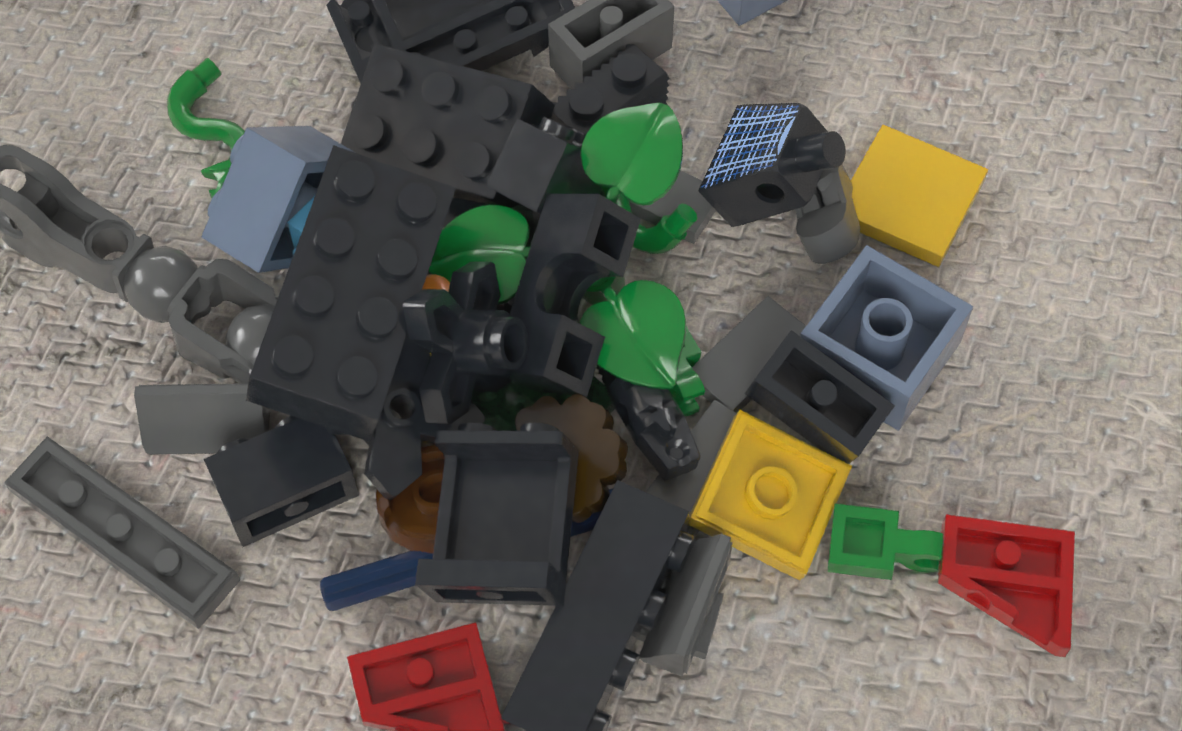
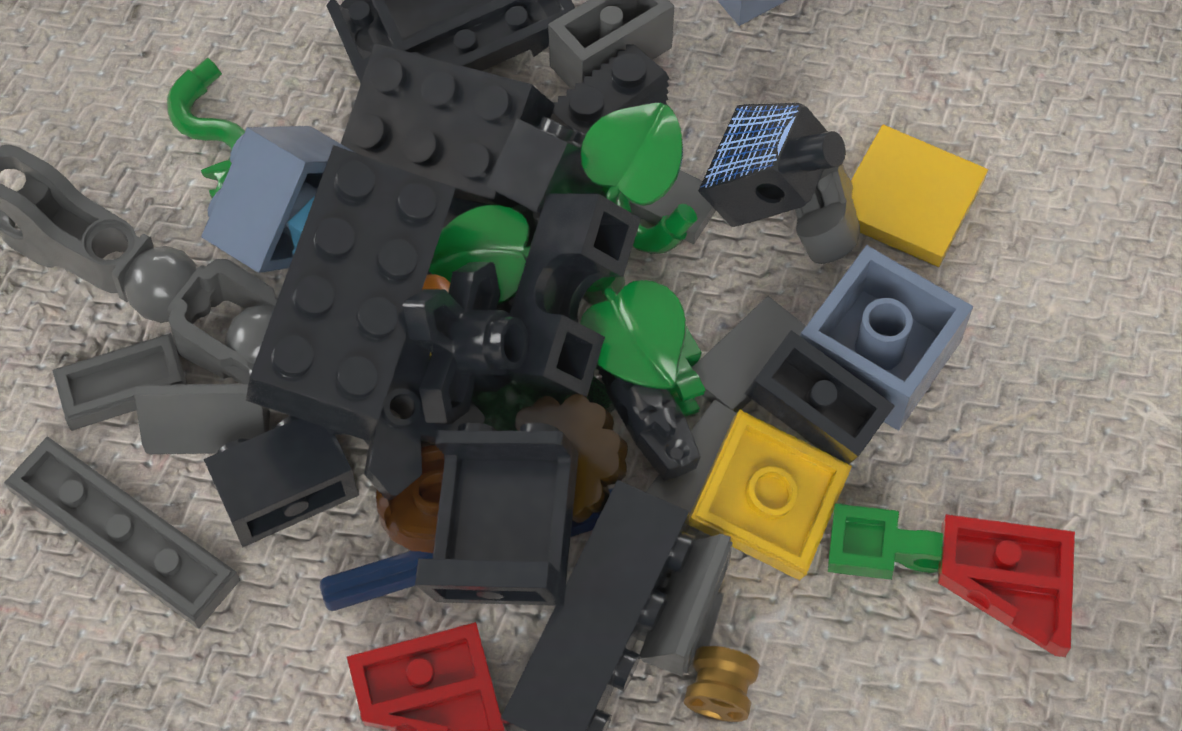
(106, 383): none -> dark grey tile
(722, 683): none -> pearl gold wheel

